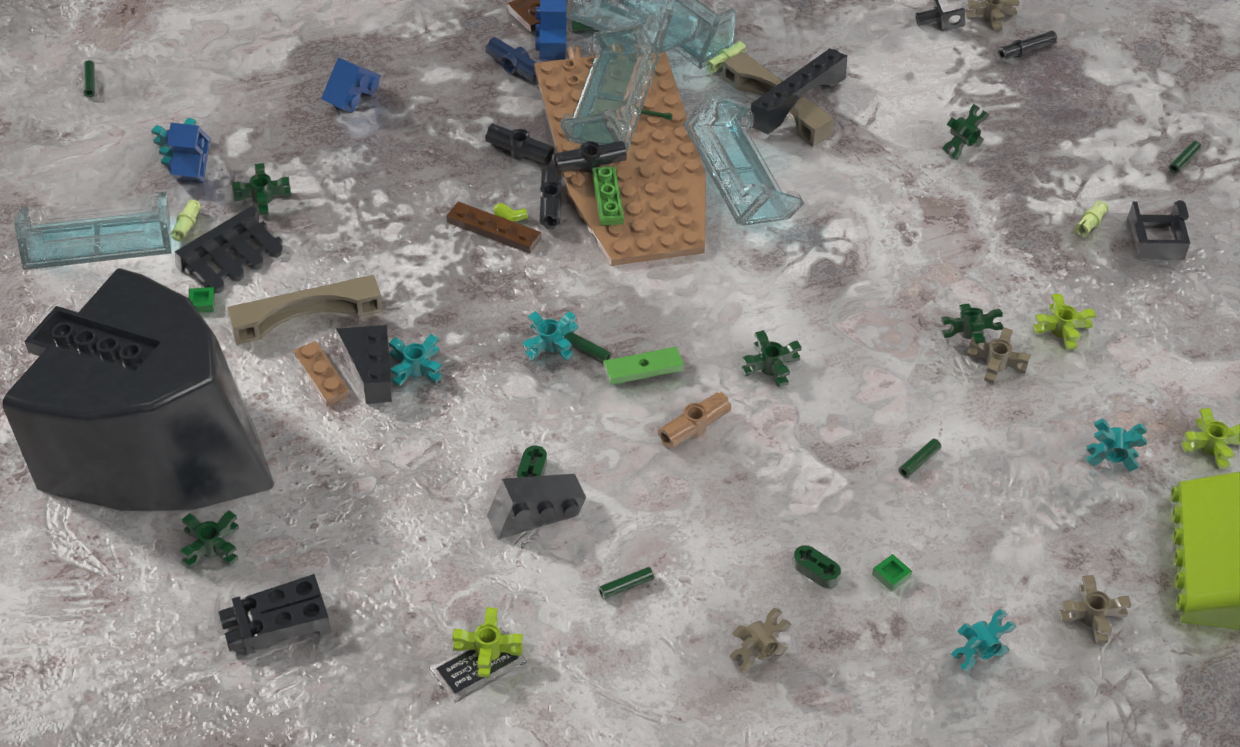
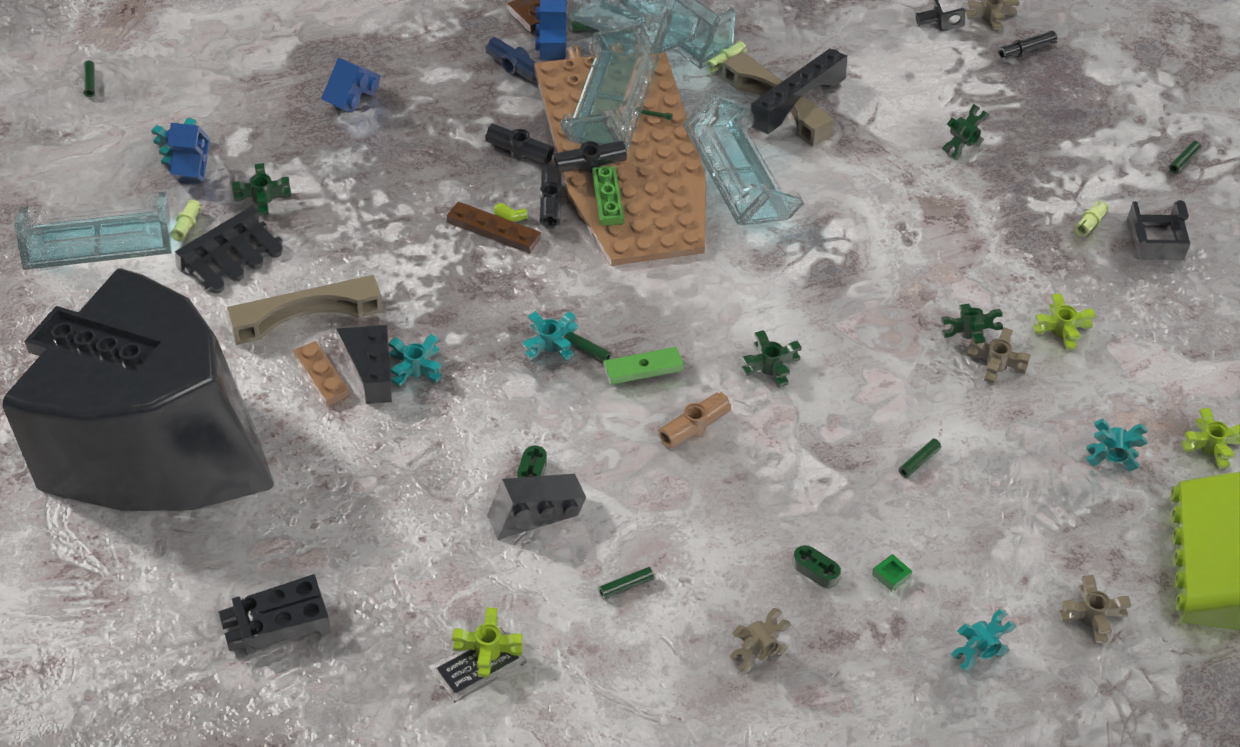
(203, 298): green tile -> none
(209, 539): dark green pin -> none

